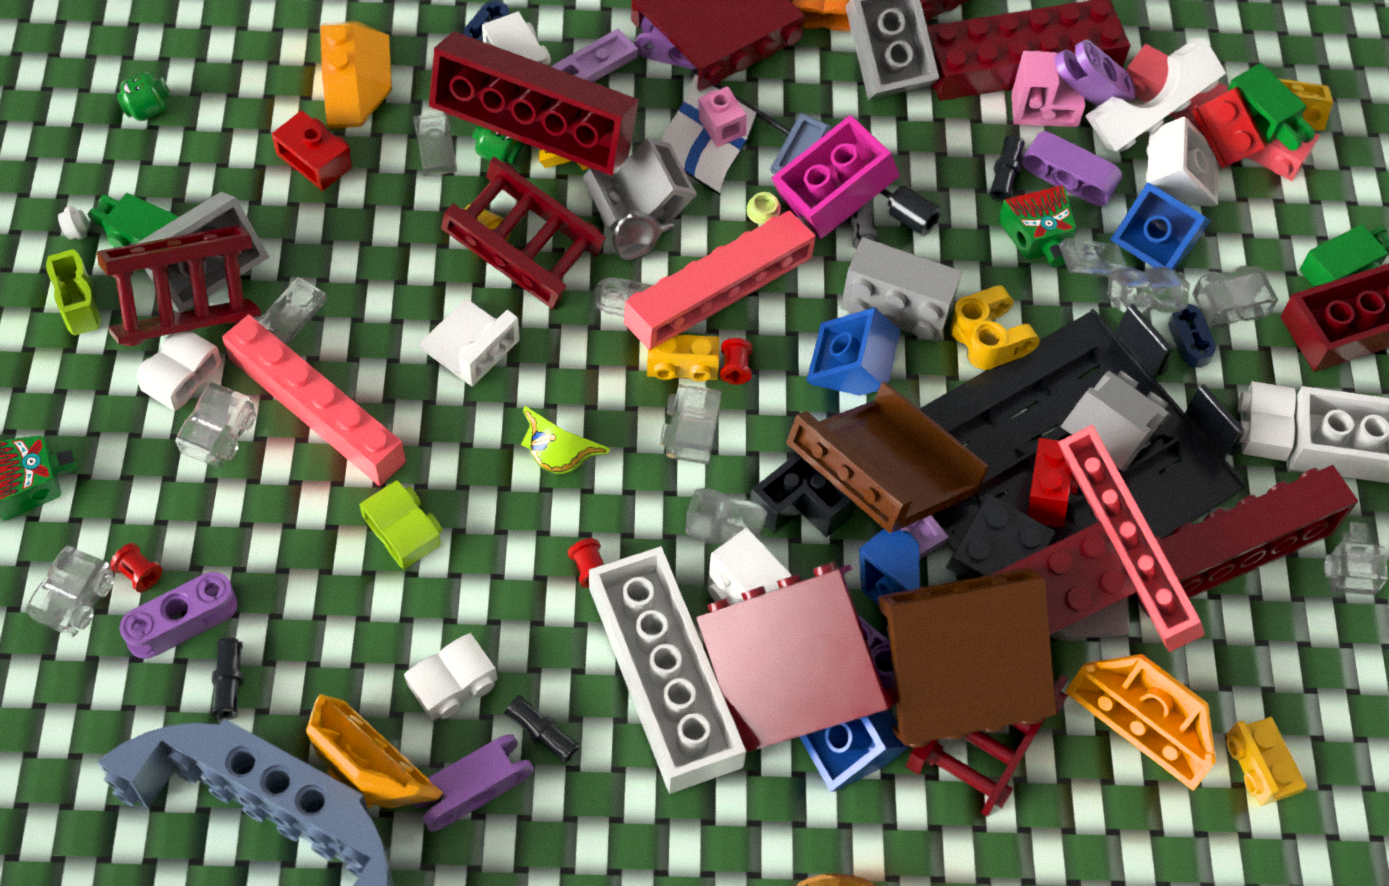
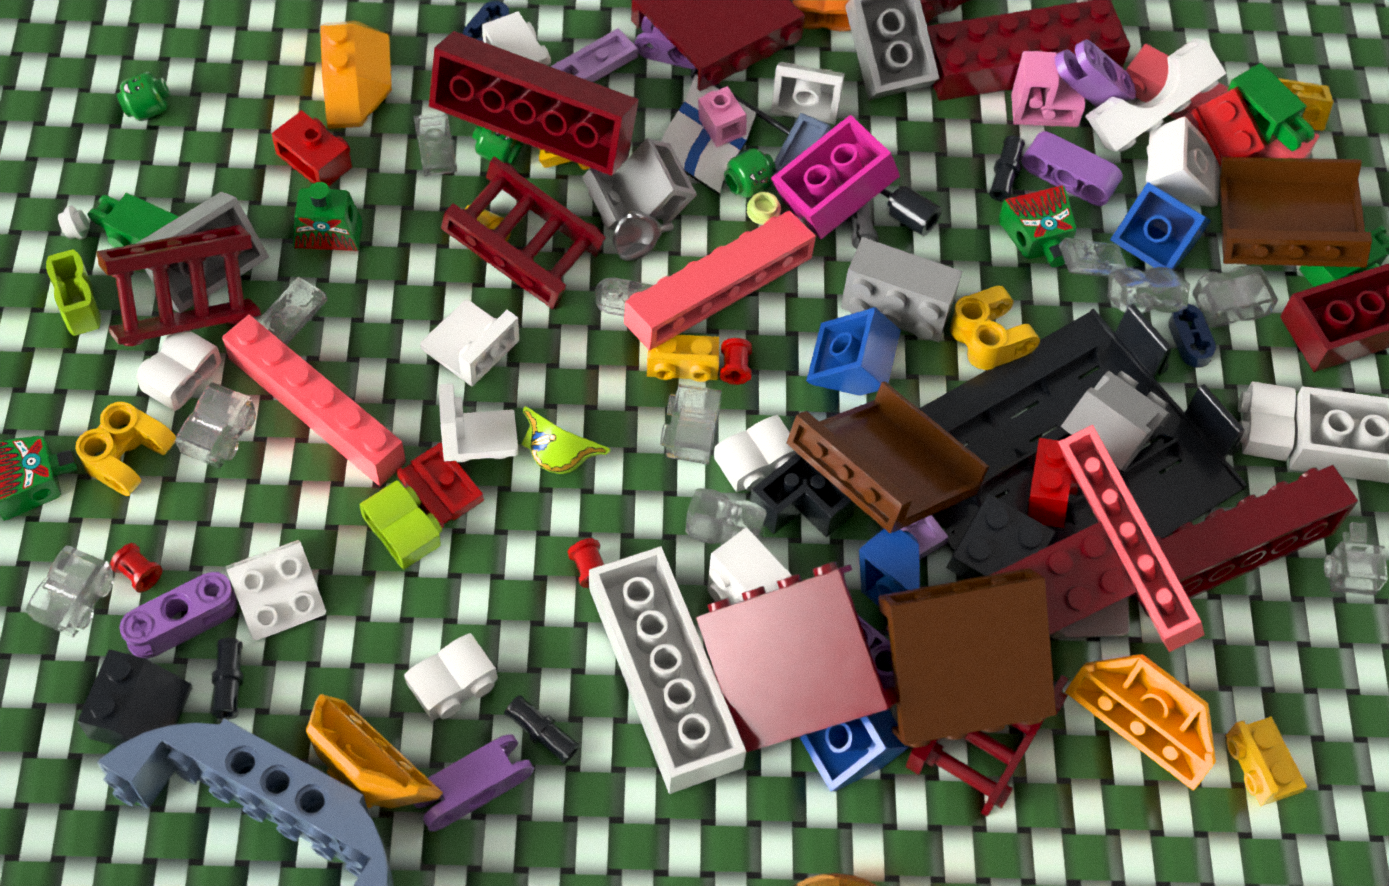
(114, 442): none -> yellow piece
(131, 699): none -> black slope
(276, 590): none -> white bracket
(326, 219): none -> green torso
(441, 485): none -> red plate
(475, 433): none -> white bracket
(749, 173): none -> green head
(754, 453): none -> white brick
(807, 92): none -> white slope
(1292, 212): none -> reddish brown panel

